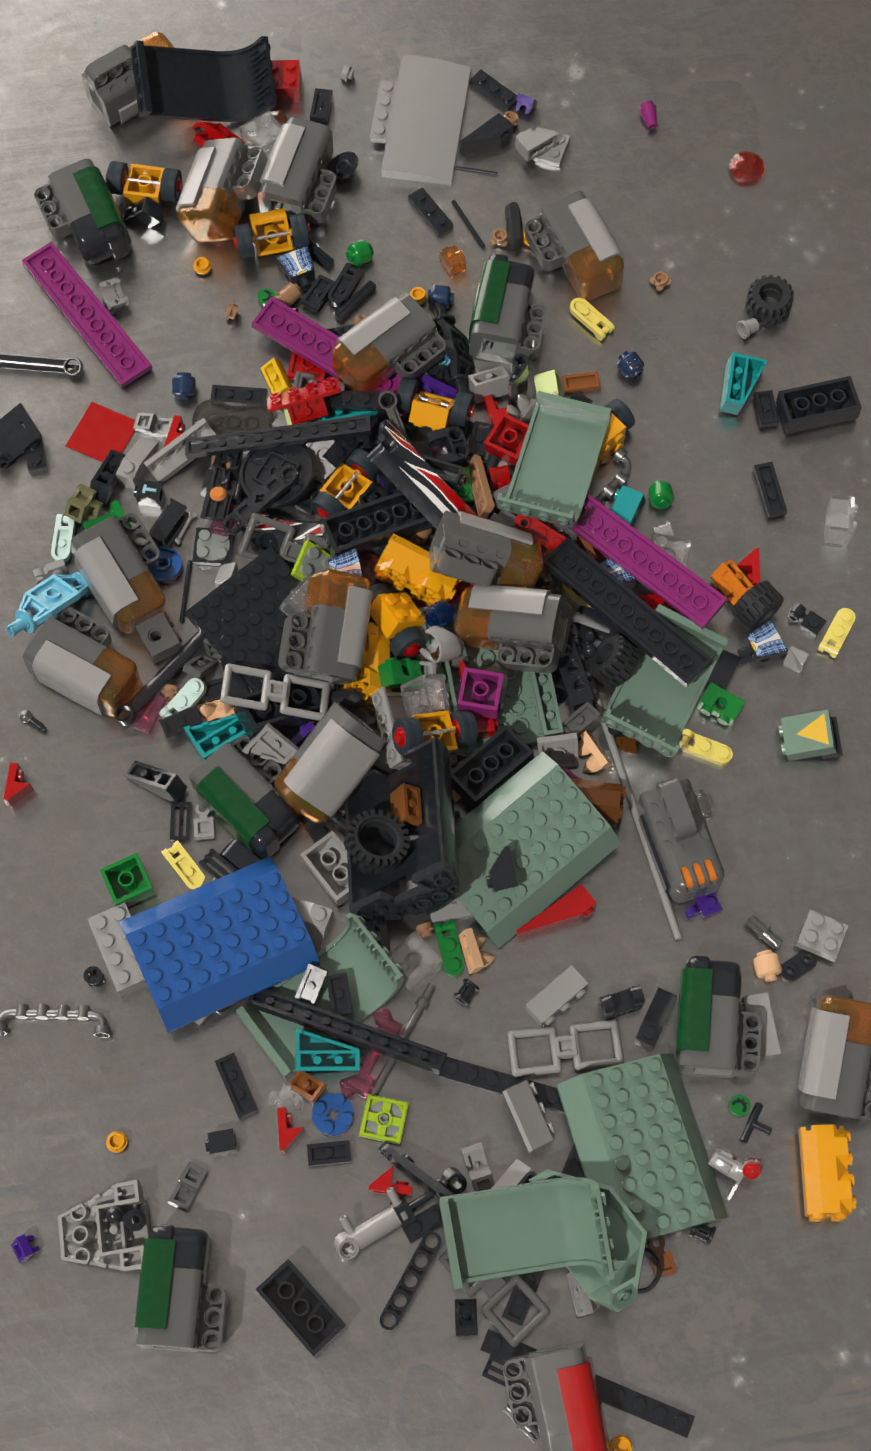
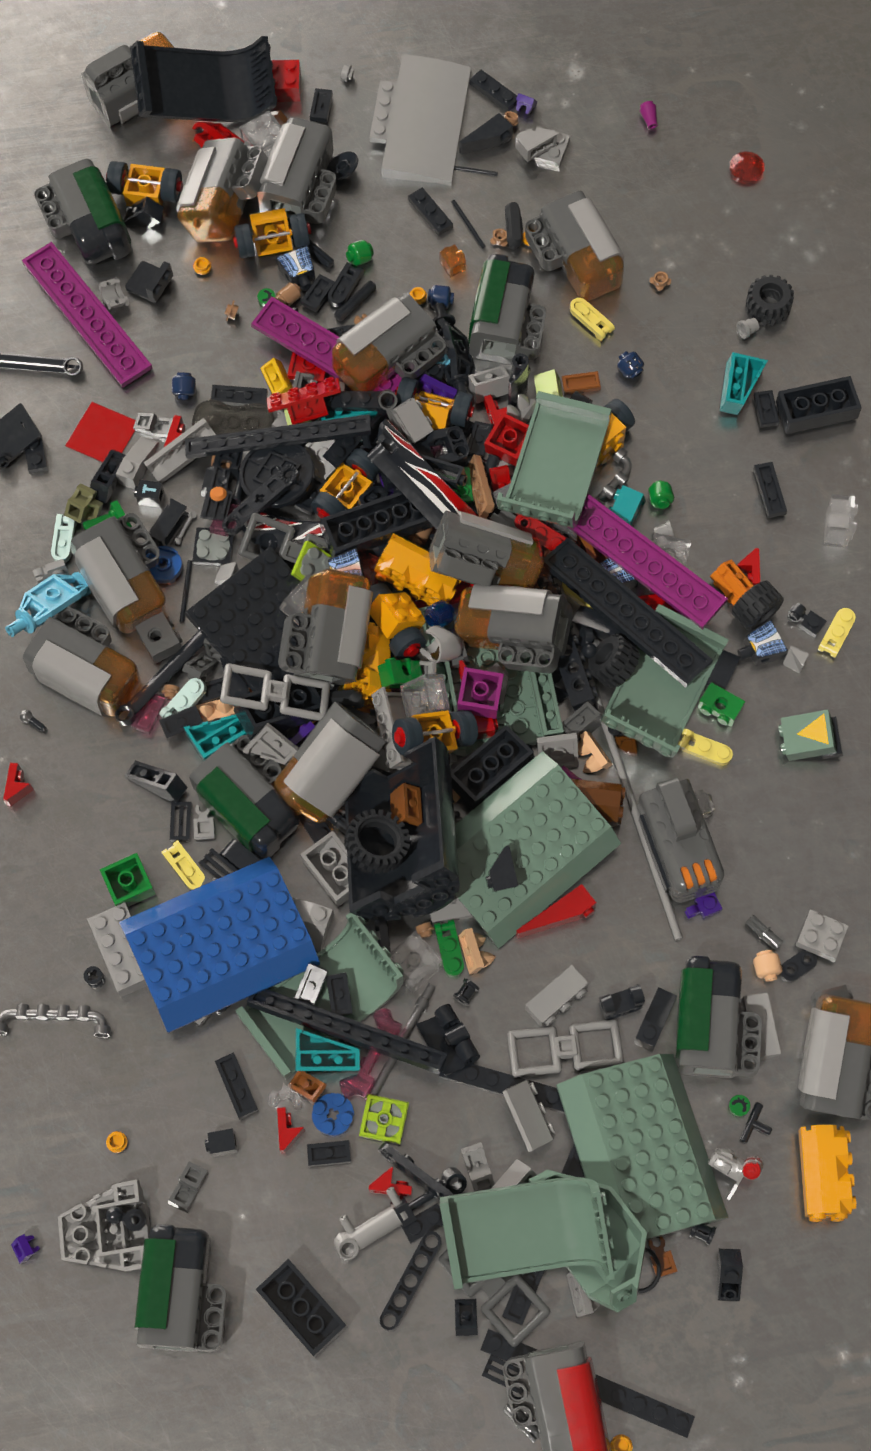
(149, 280): none -> black bracket
(412, 420): none -> light grey brick
(450, 1036): none -> black panel
(729, 1274): none -> black slope

